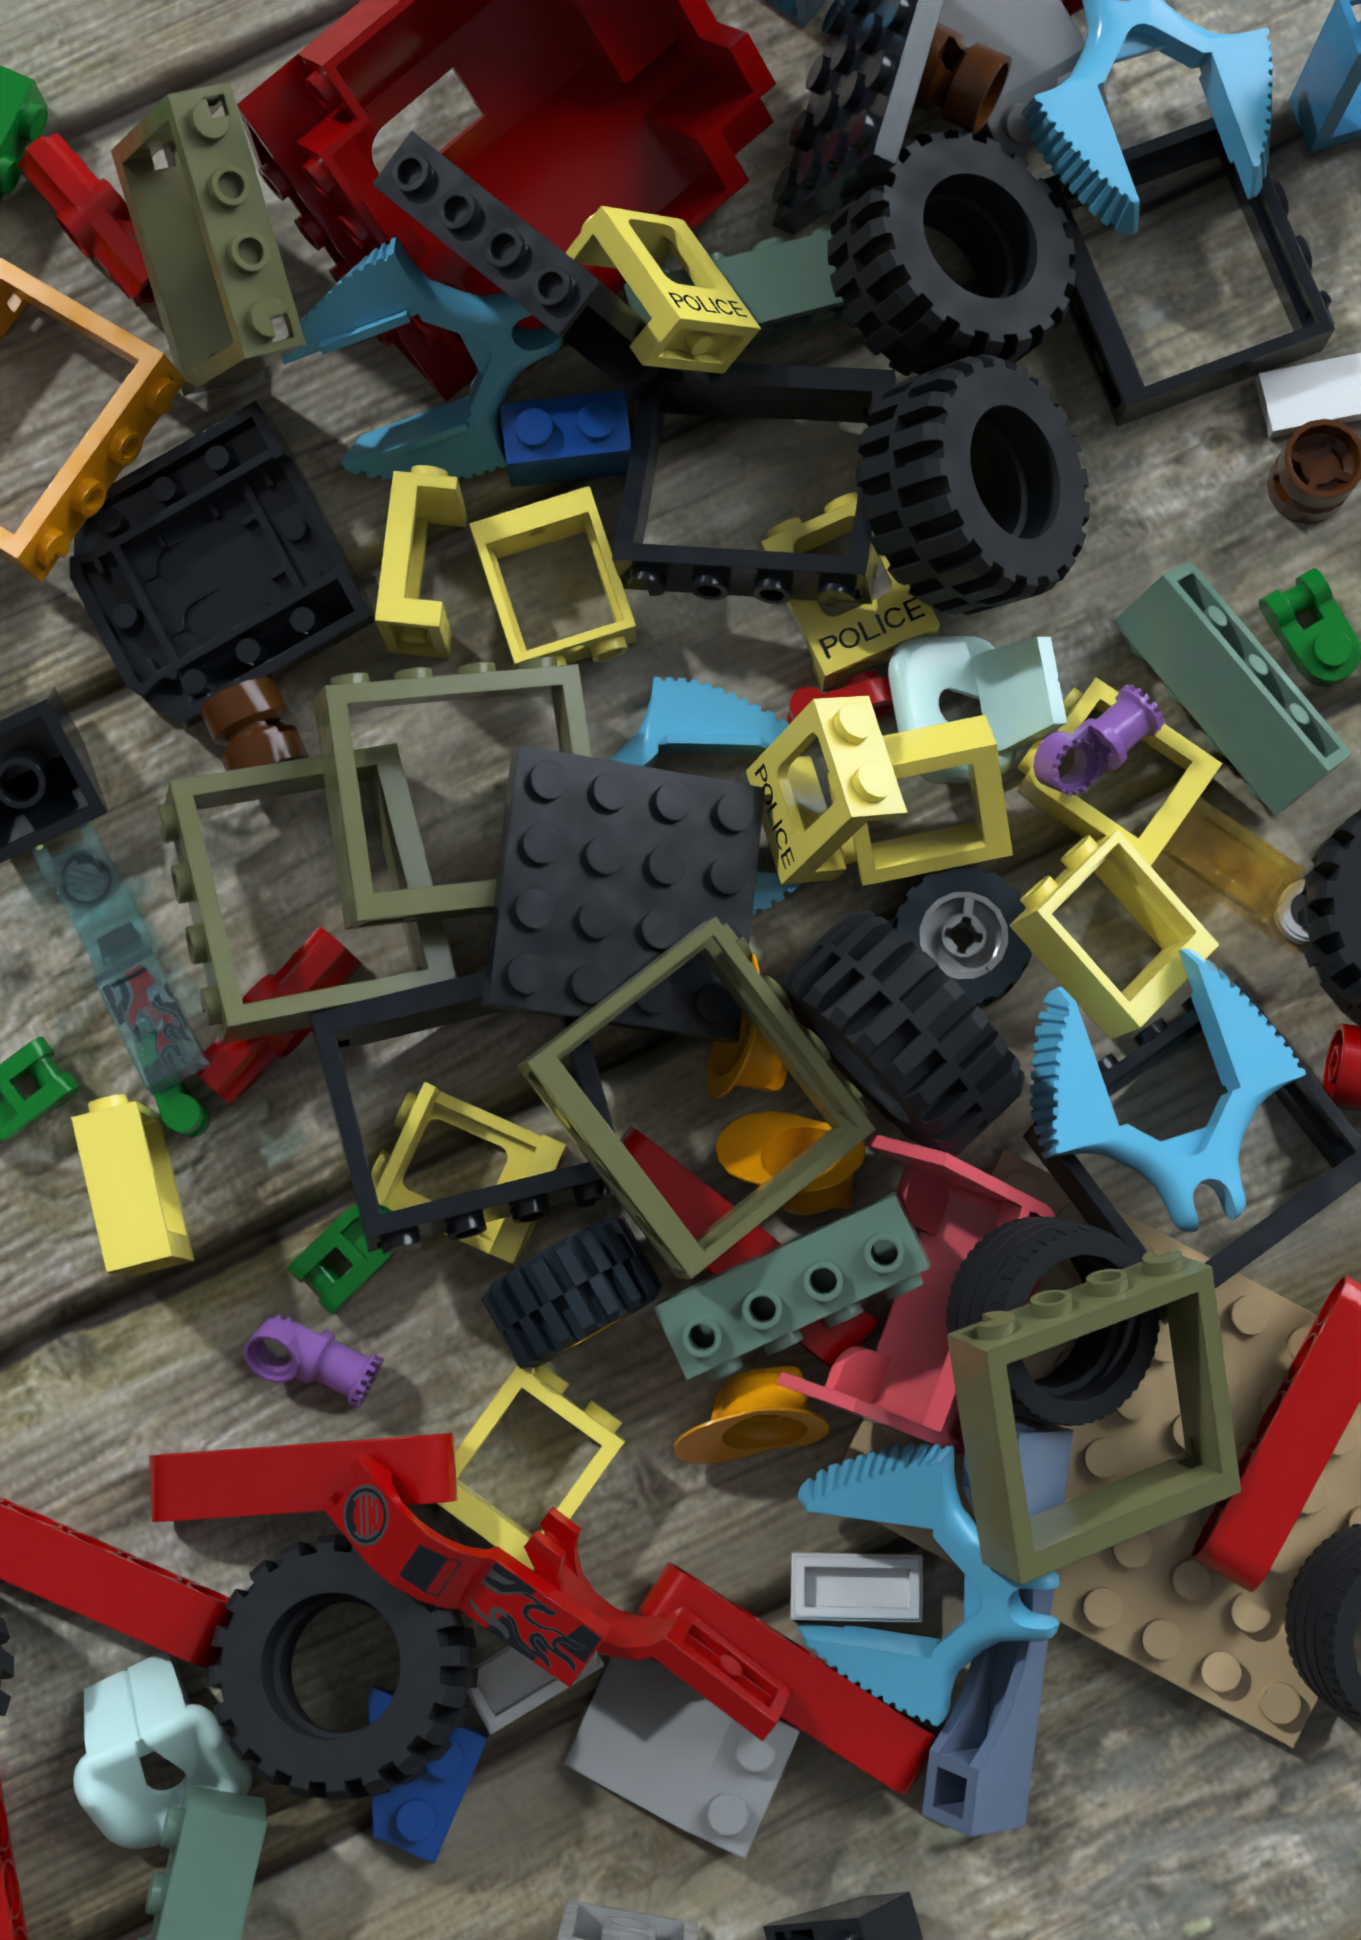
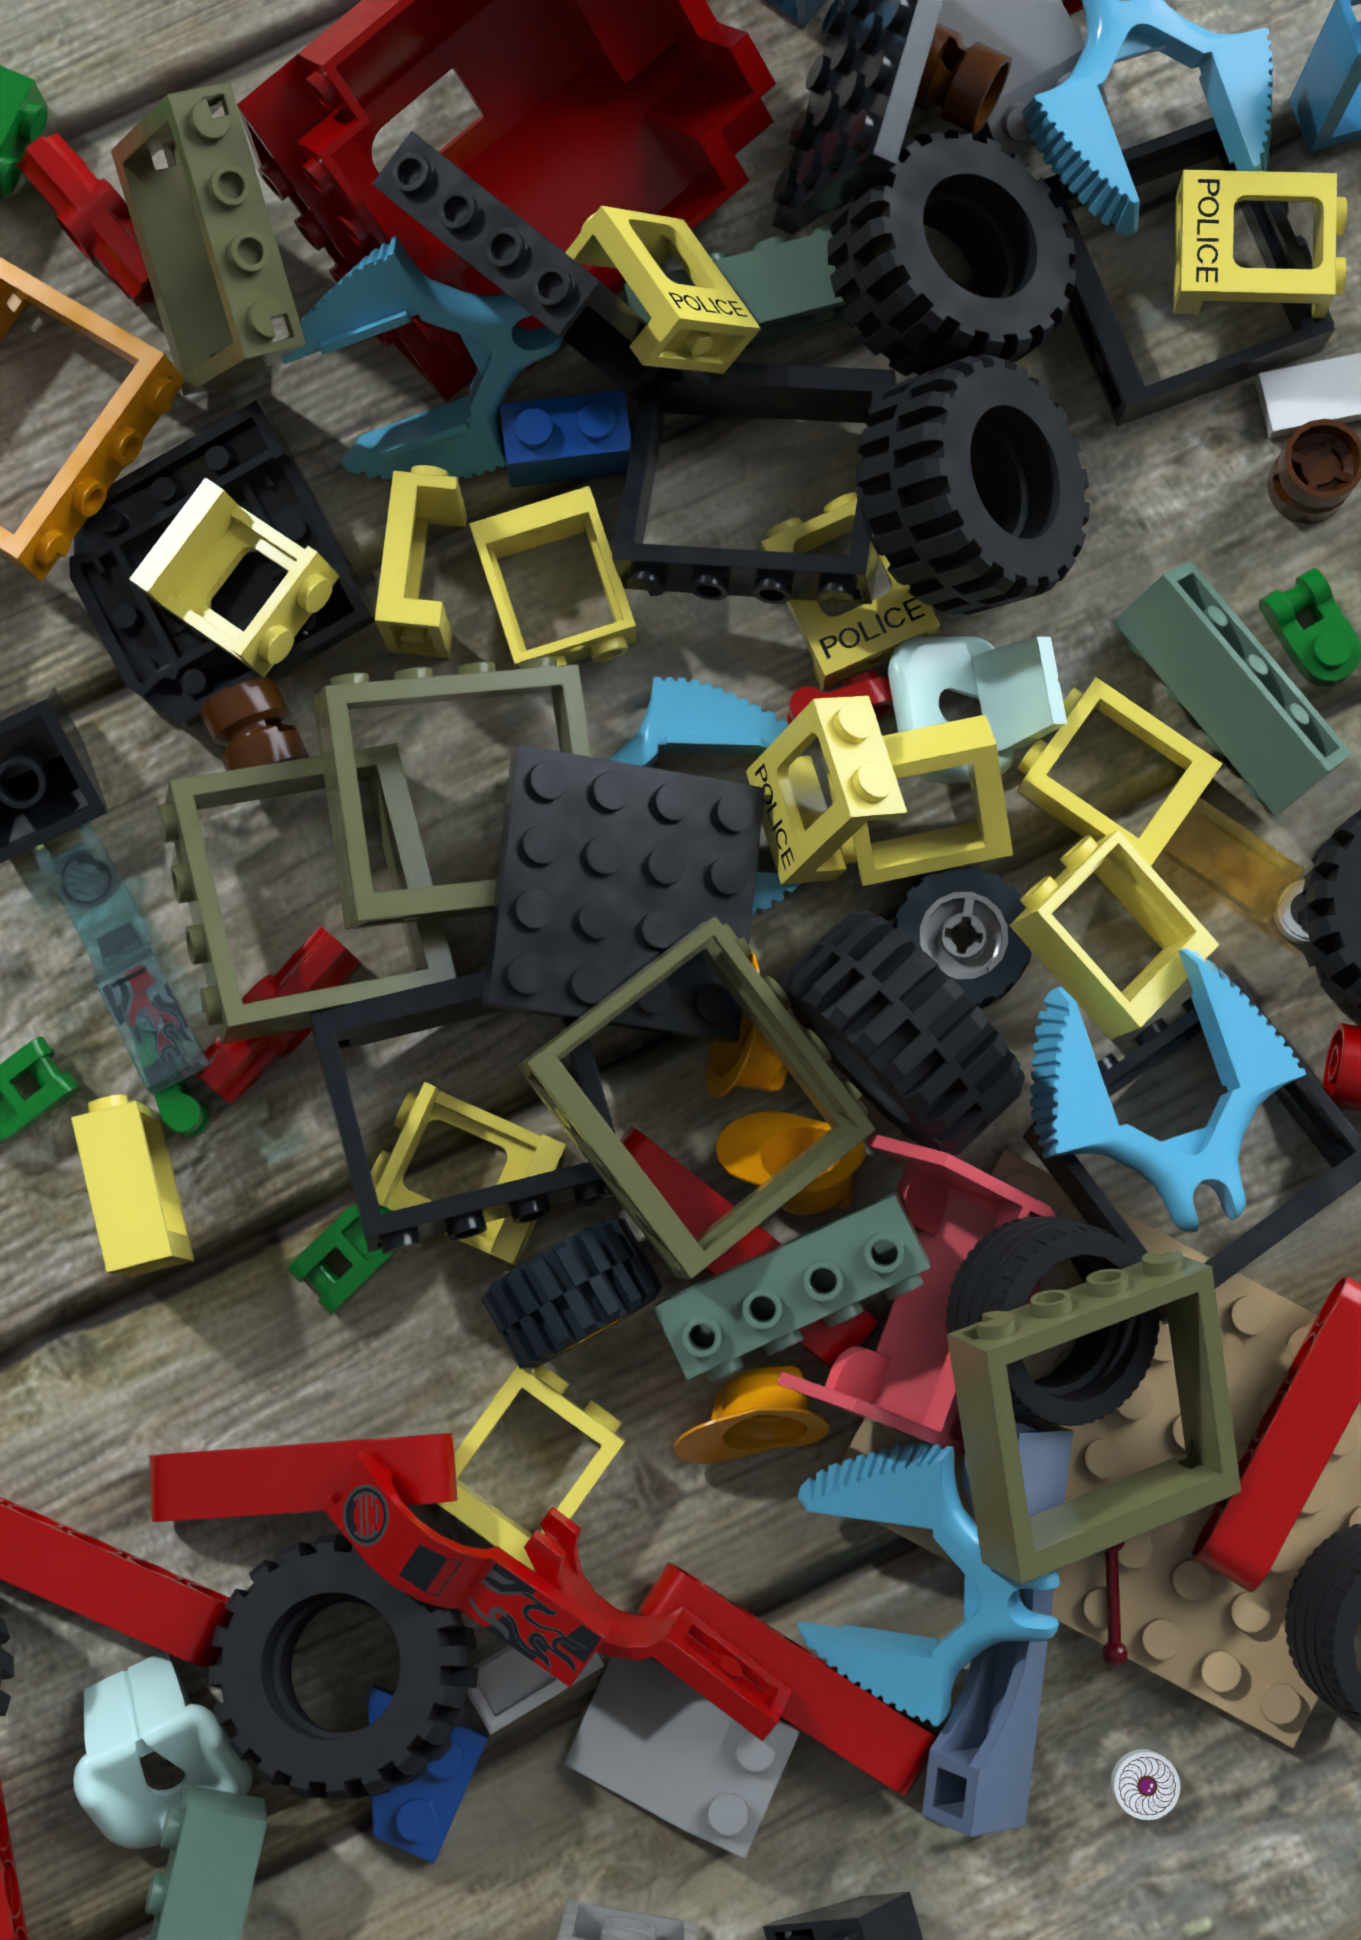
(200, 555): none -> light yellow window
(312, 1359): medium lavender connector -> none
(856, 1586): white tile -> none
(1098, 742): medium lavender connector -> none
(1114, 1652): none -> dark red hinge
(1145, 1784): none -> white tile
(1205, 240): none -> light yellow window

